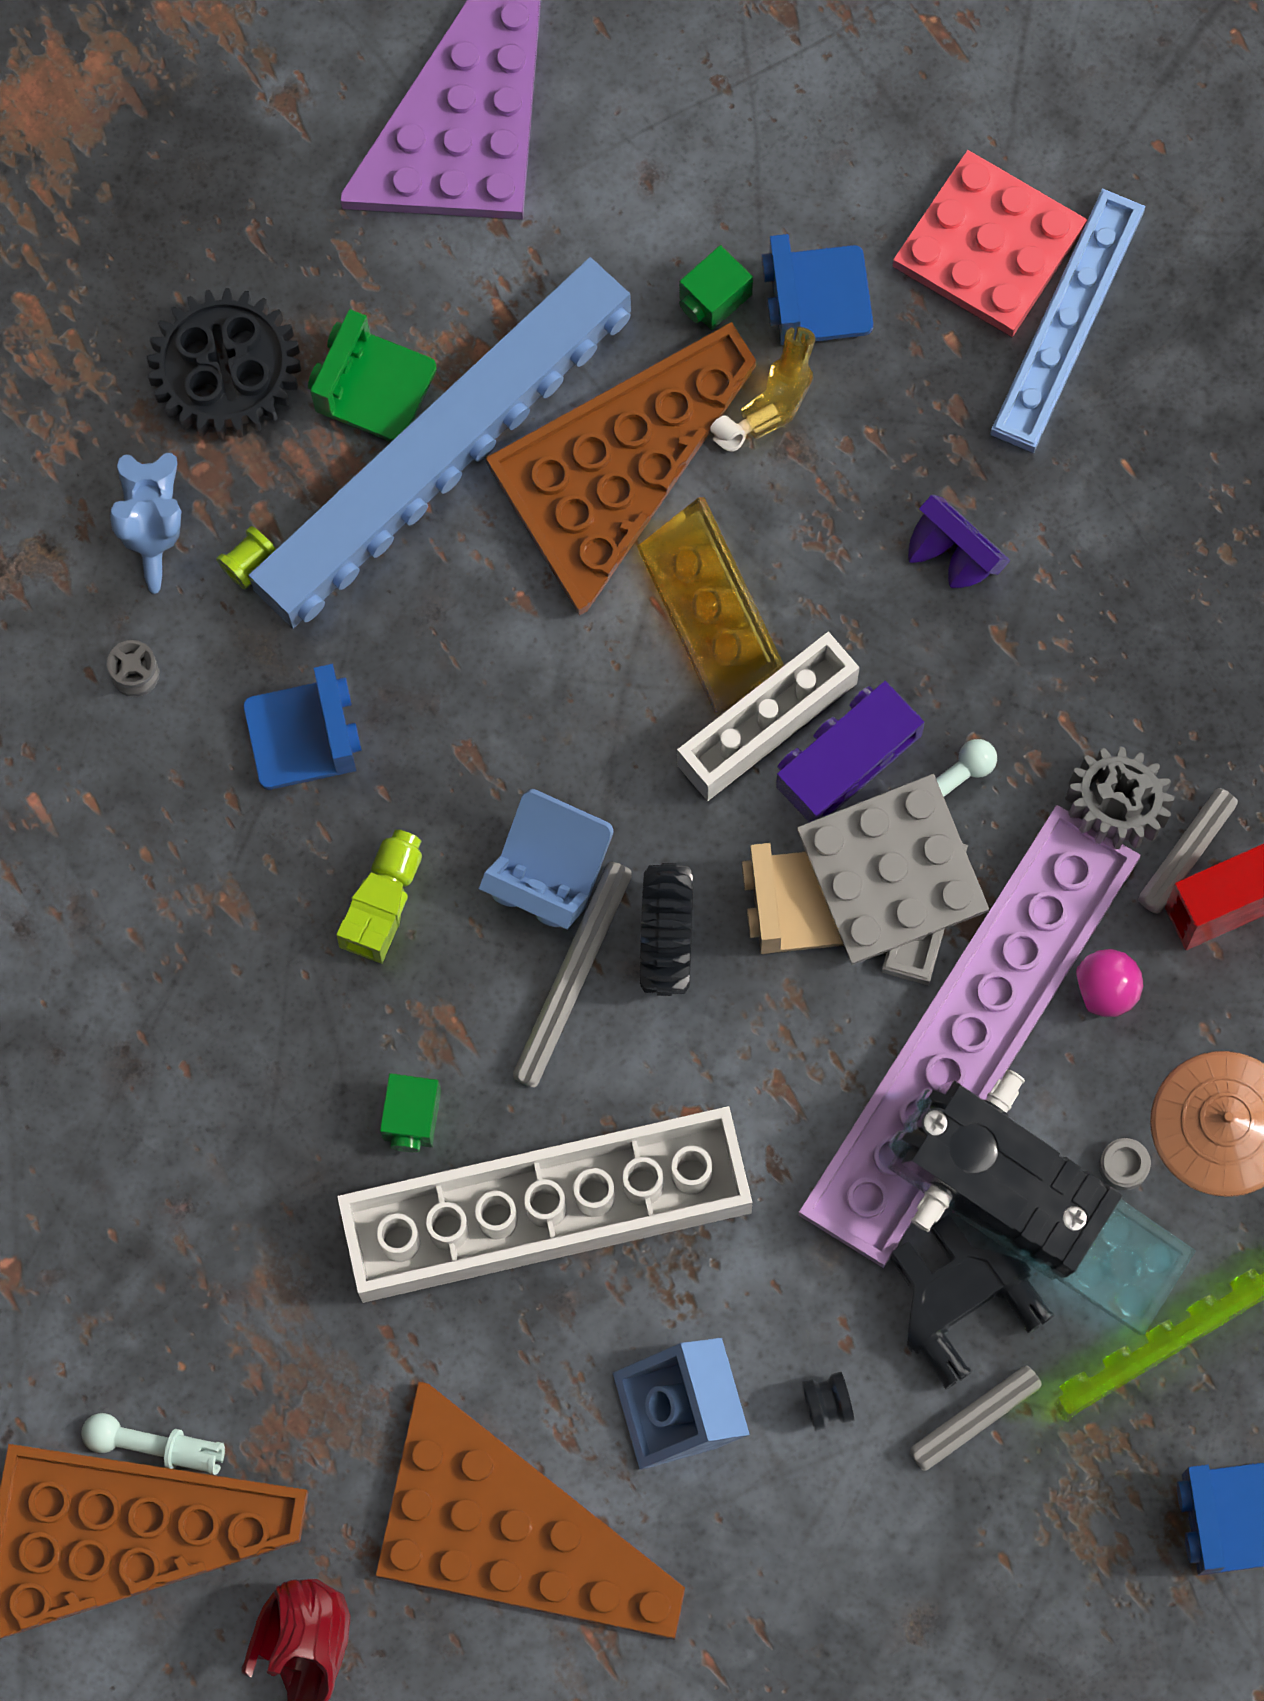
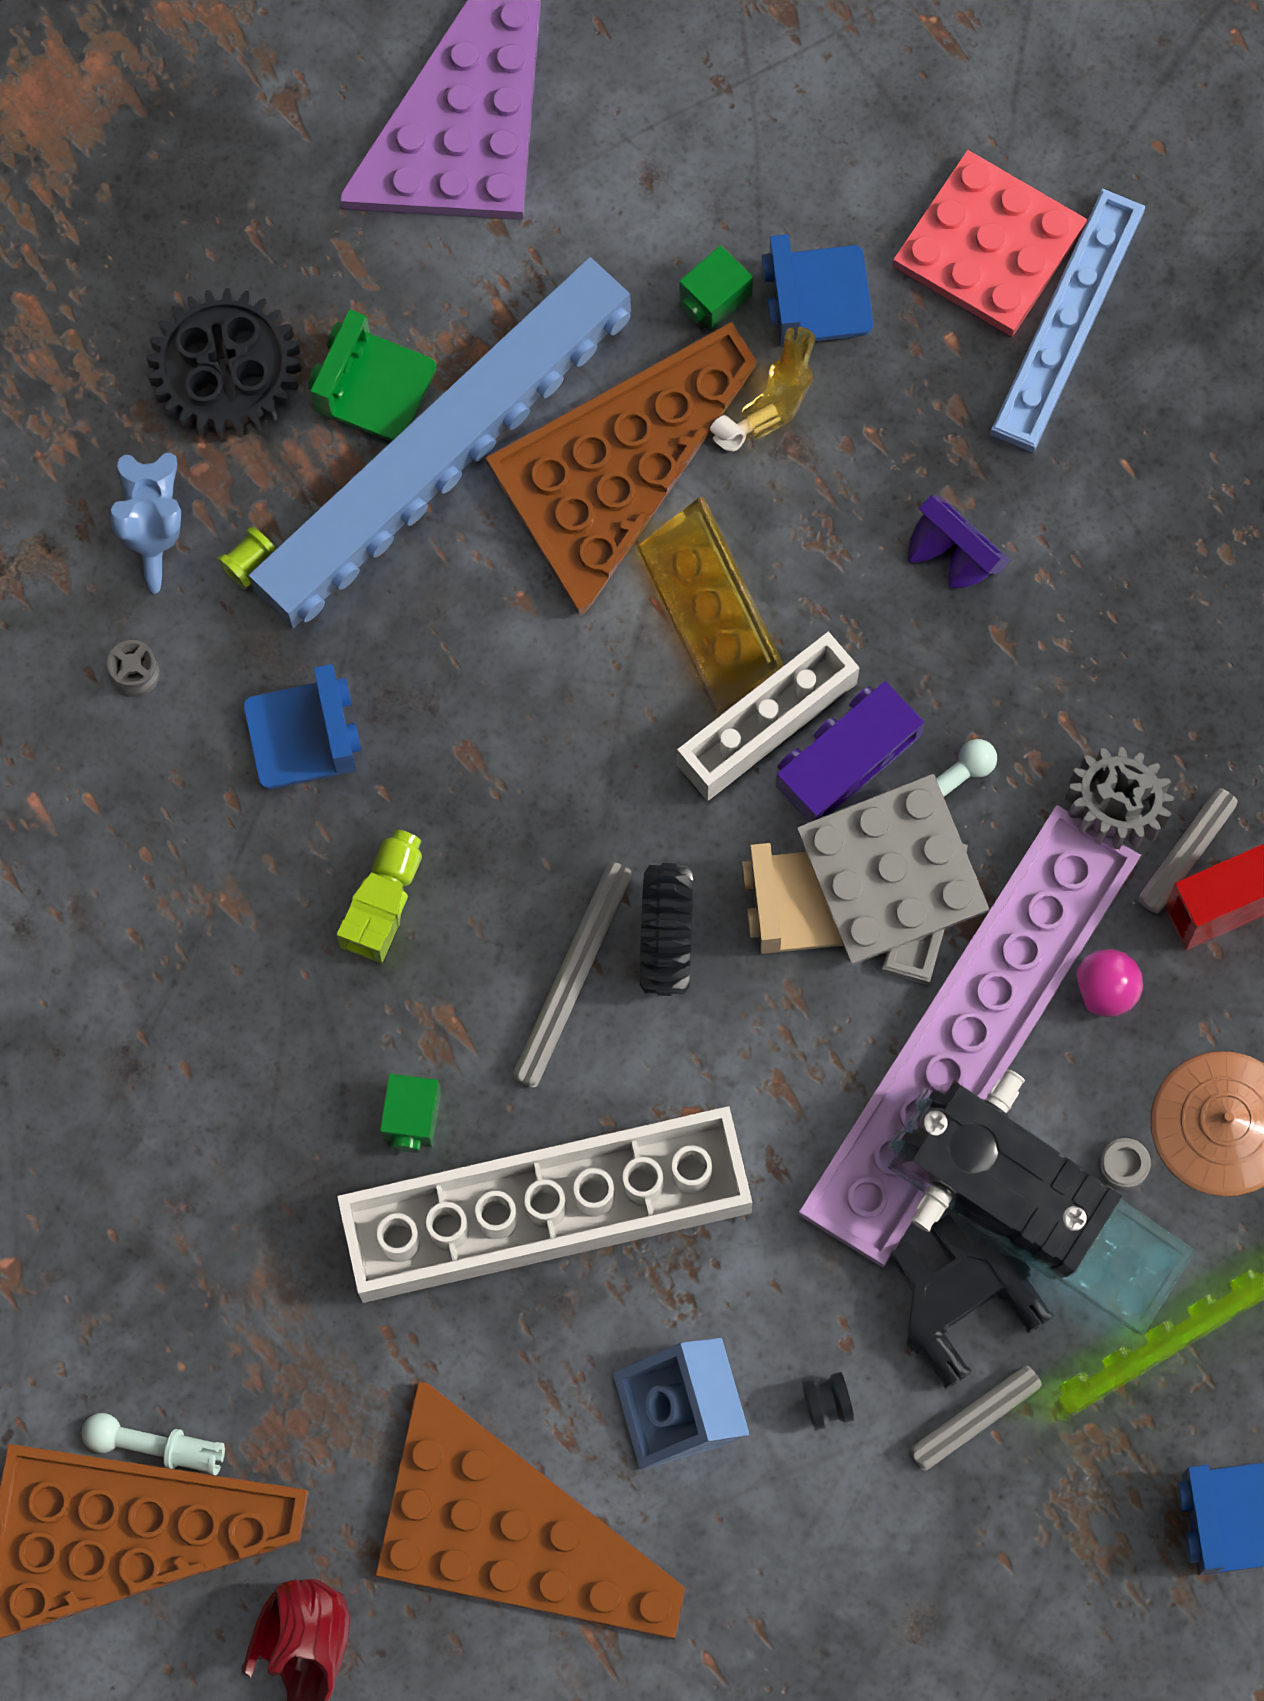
(549, 860): medium blue bracket -> none

